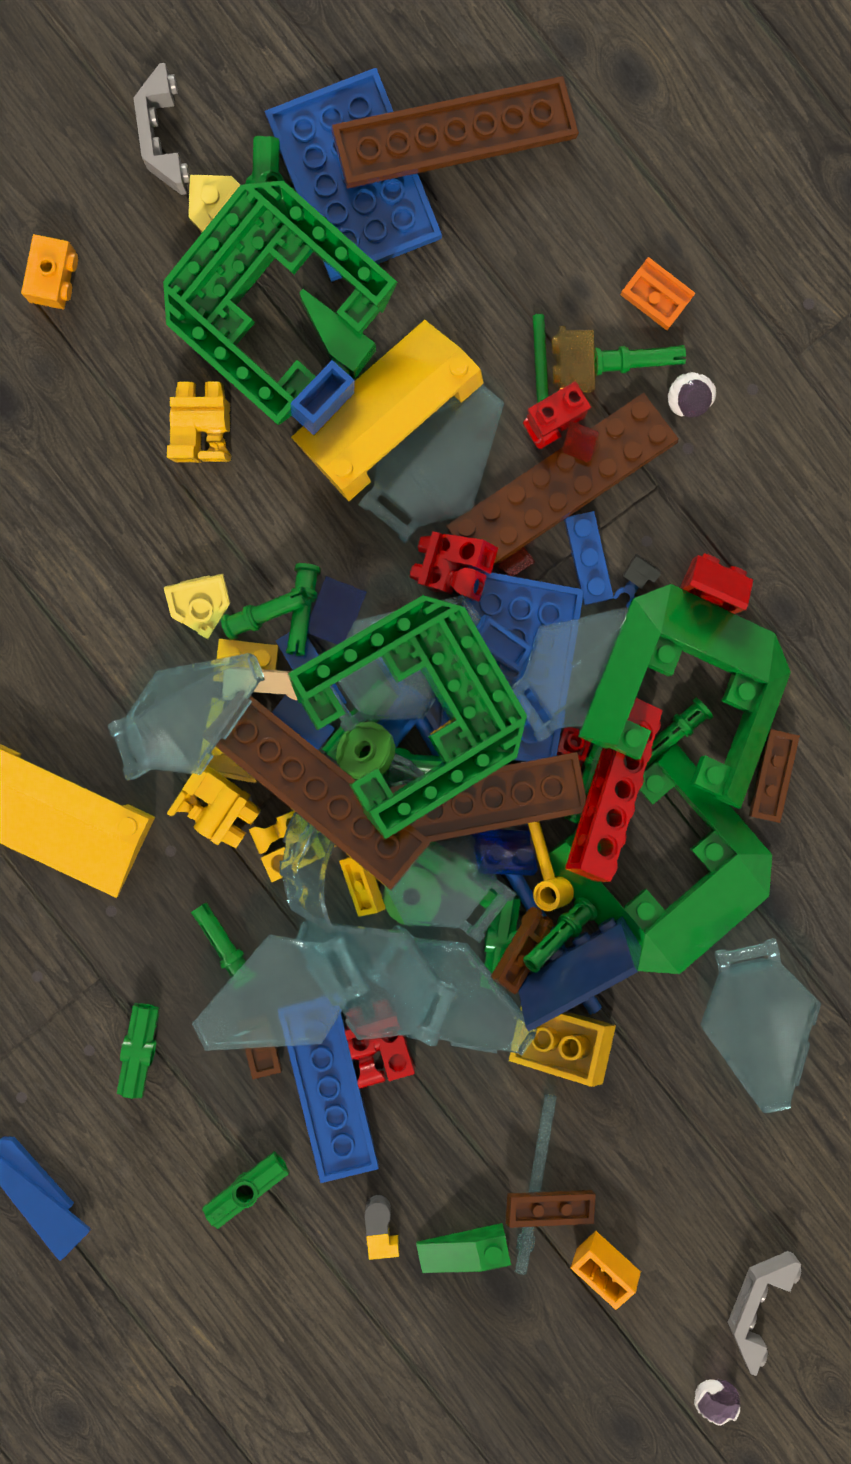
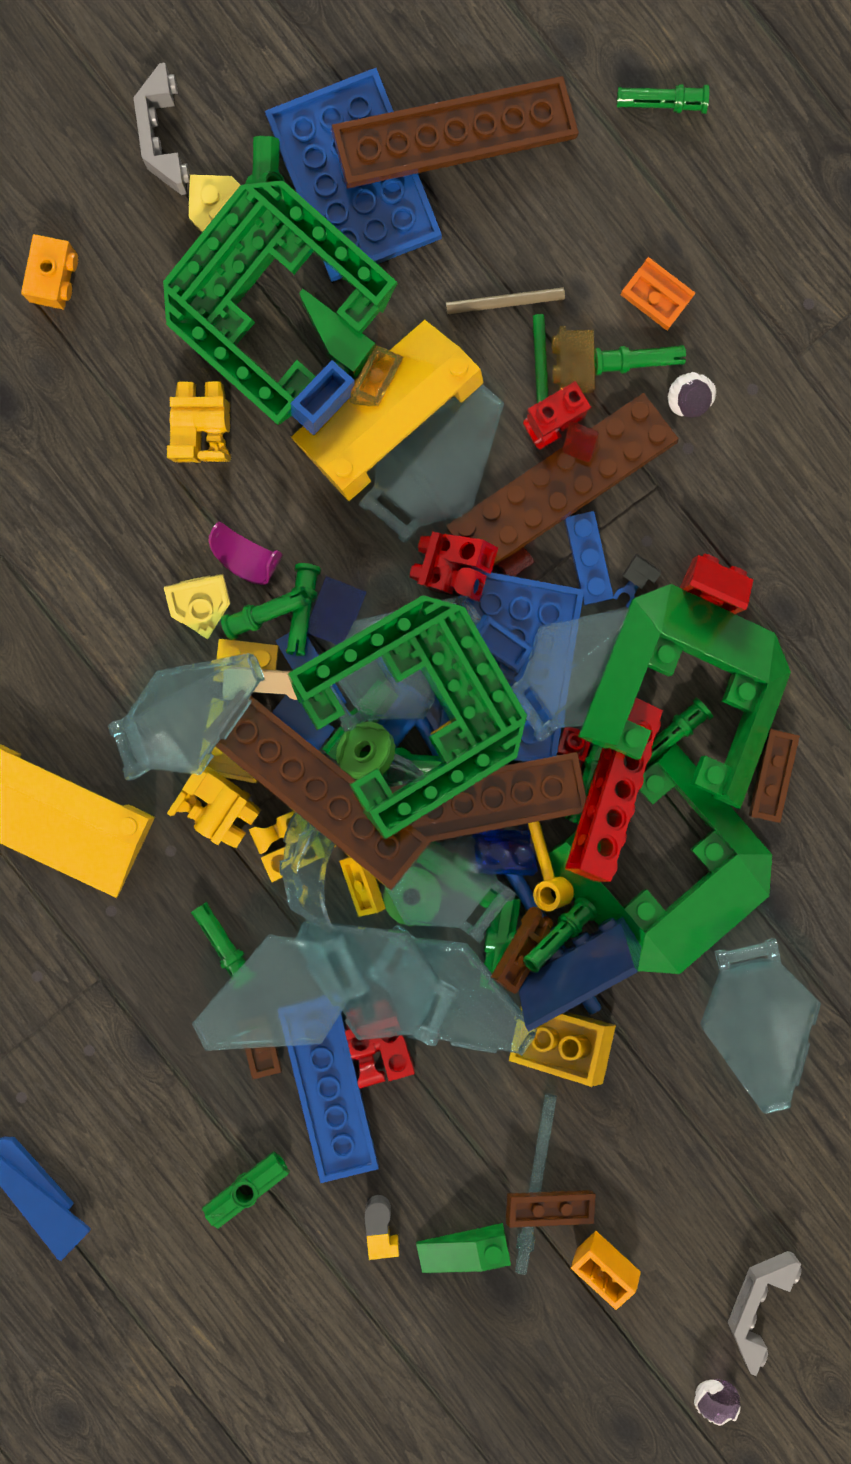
(138, 1050): green piece -> none
(242, 555): none -> magenta piece
(375, 377): none -> clear yellow slope
(505, 300): none -> dark tan bar
(678, 98): none -> green pin

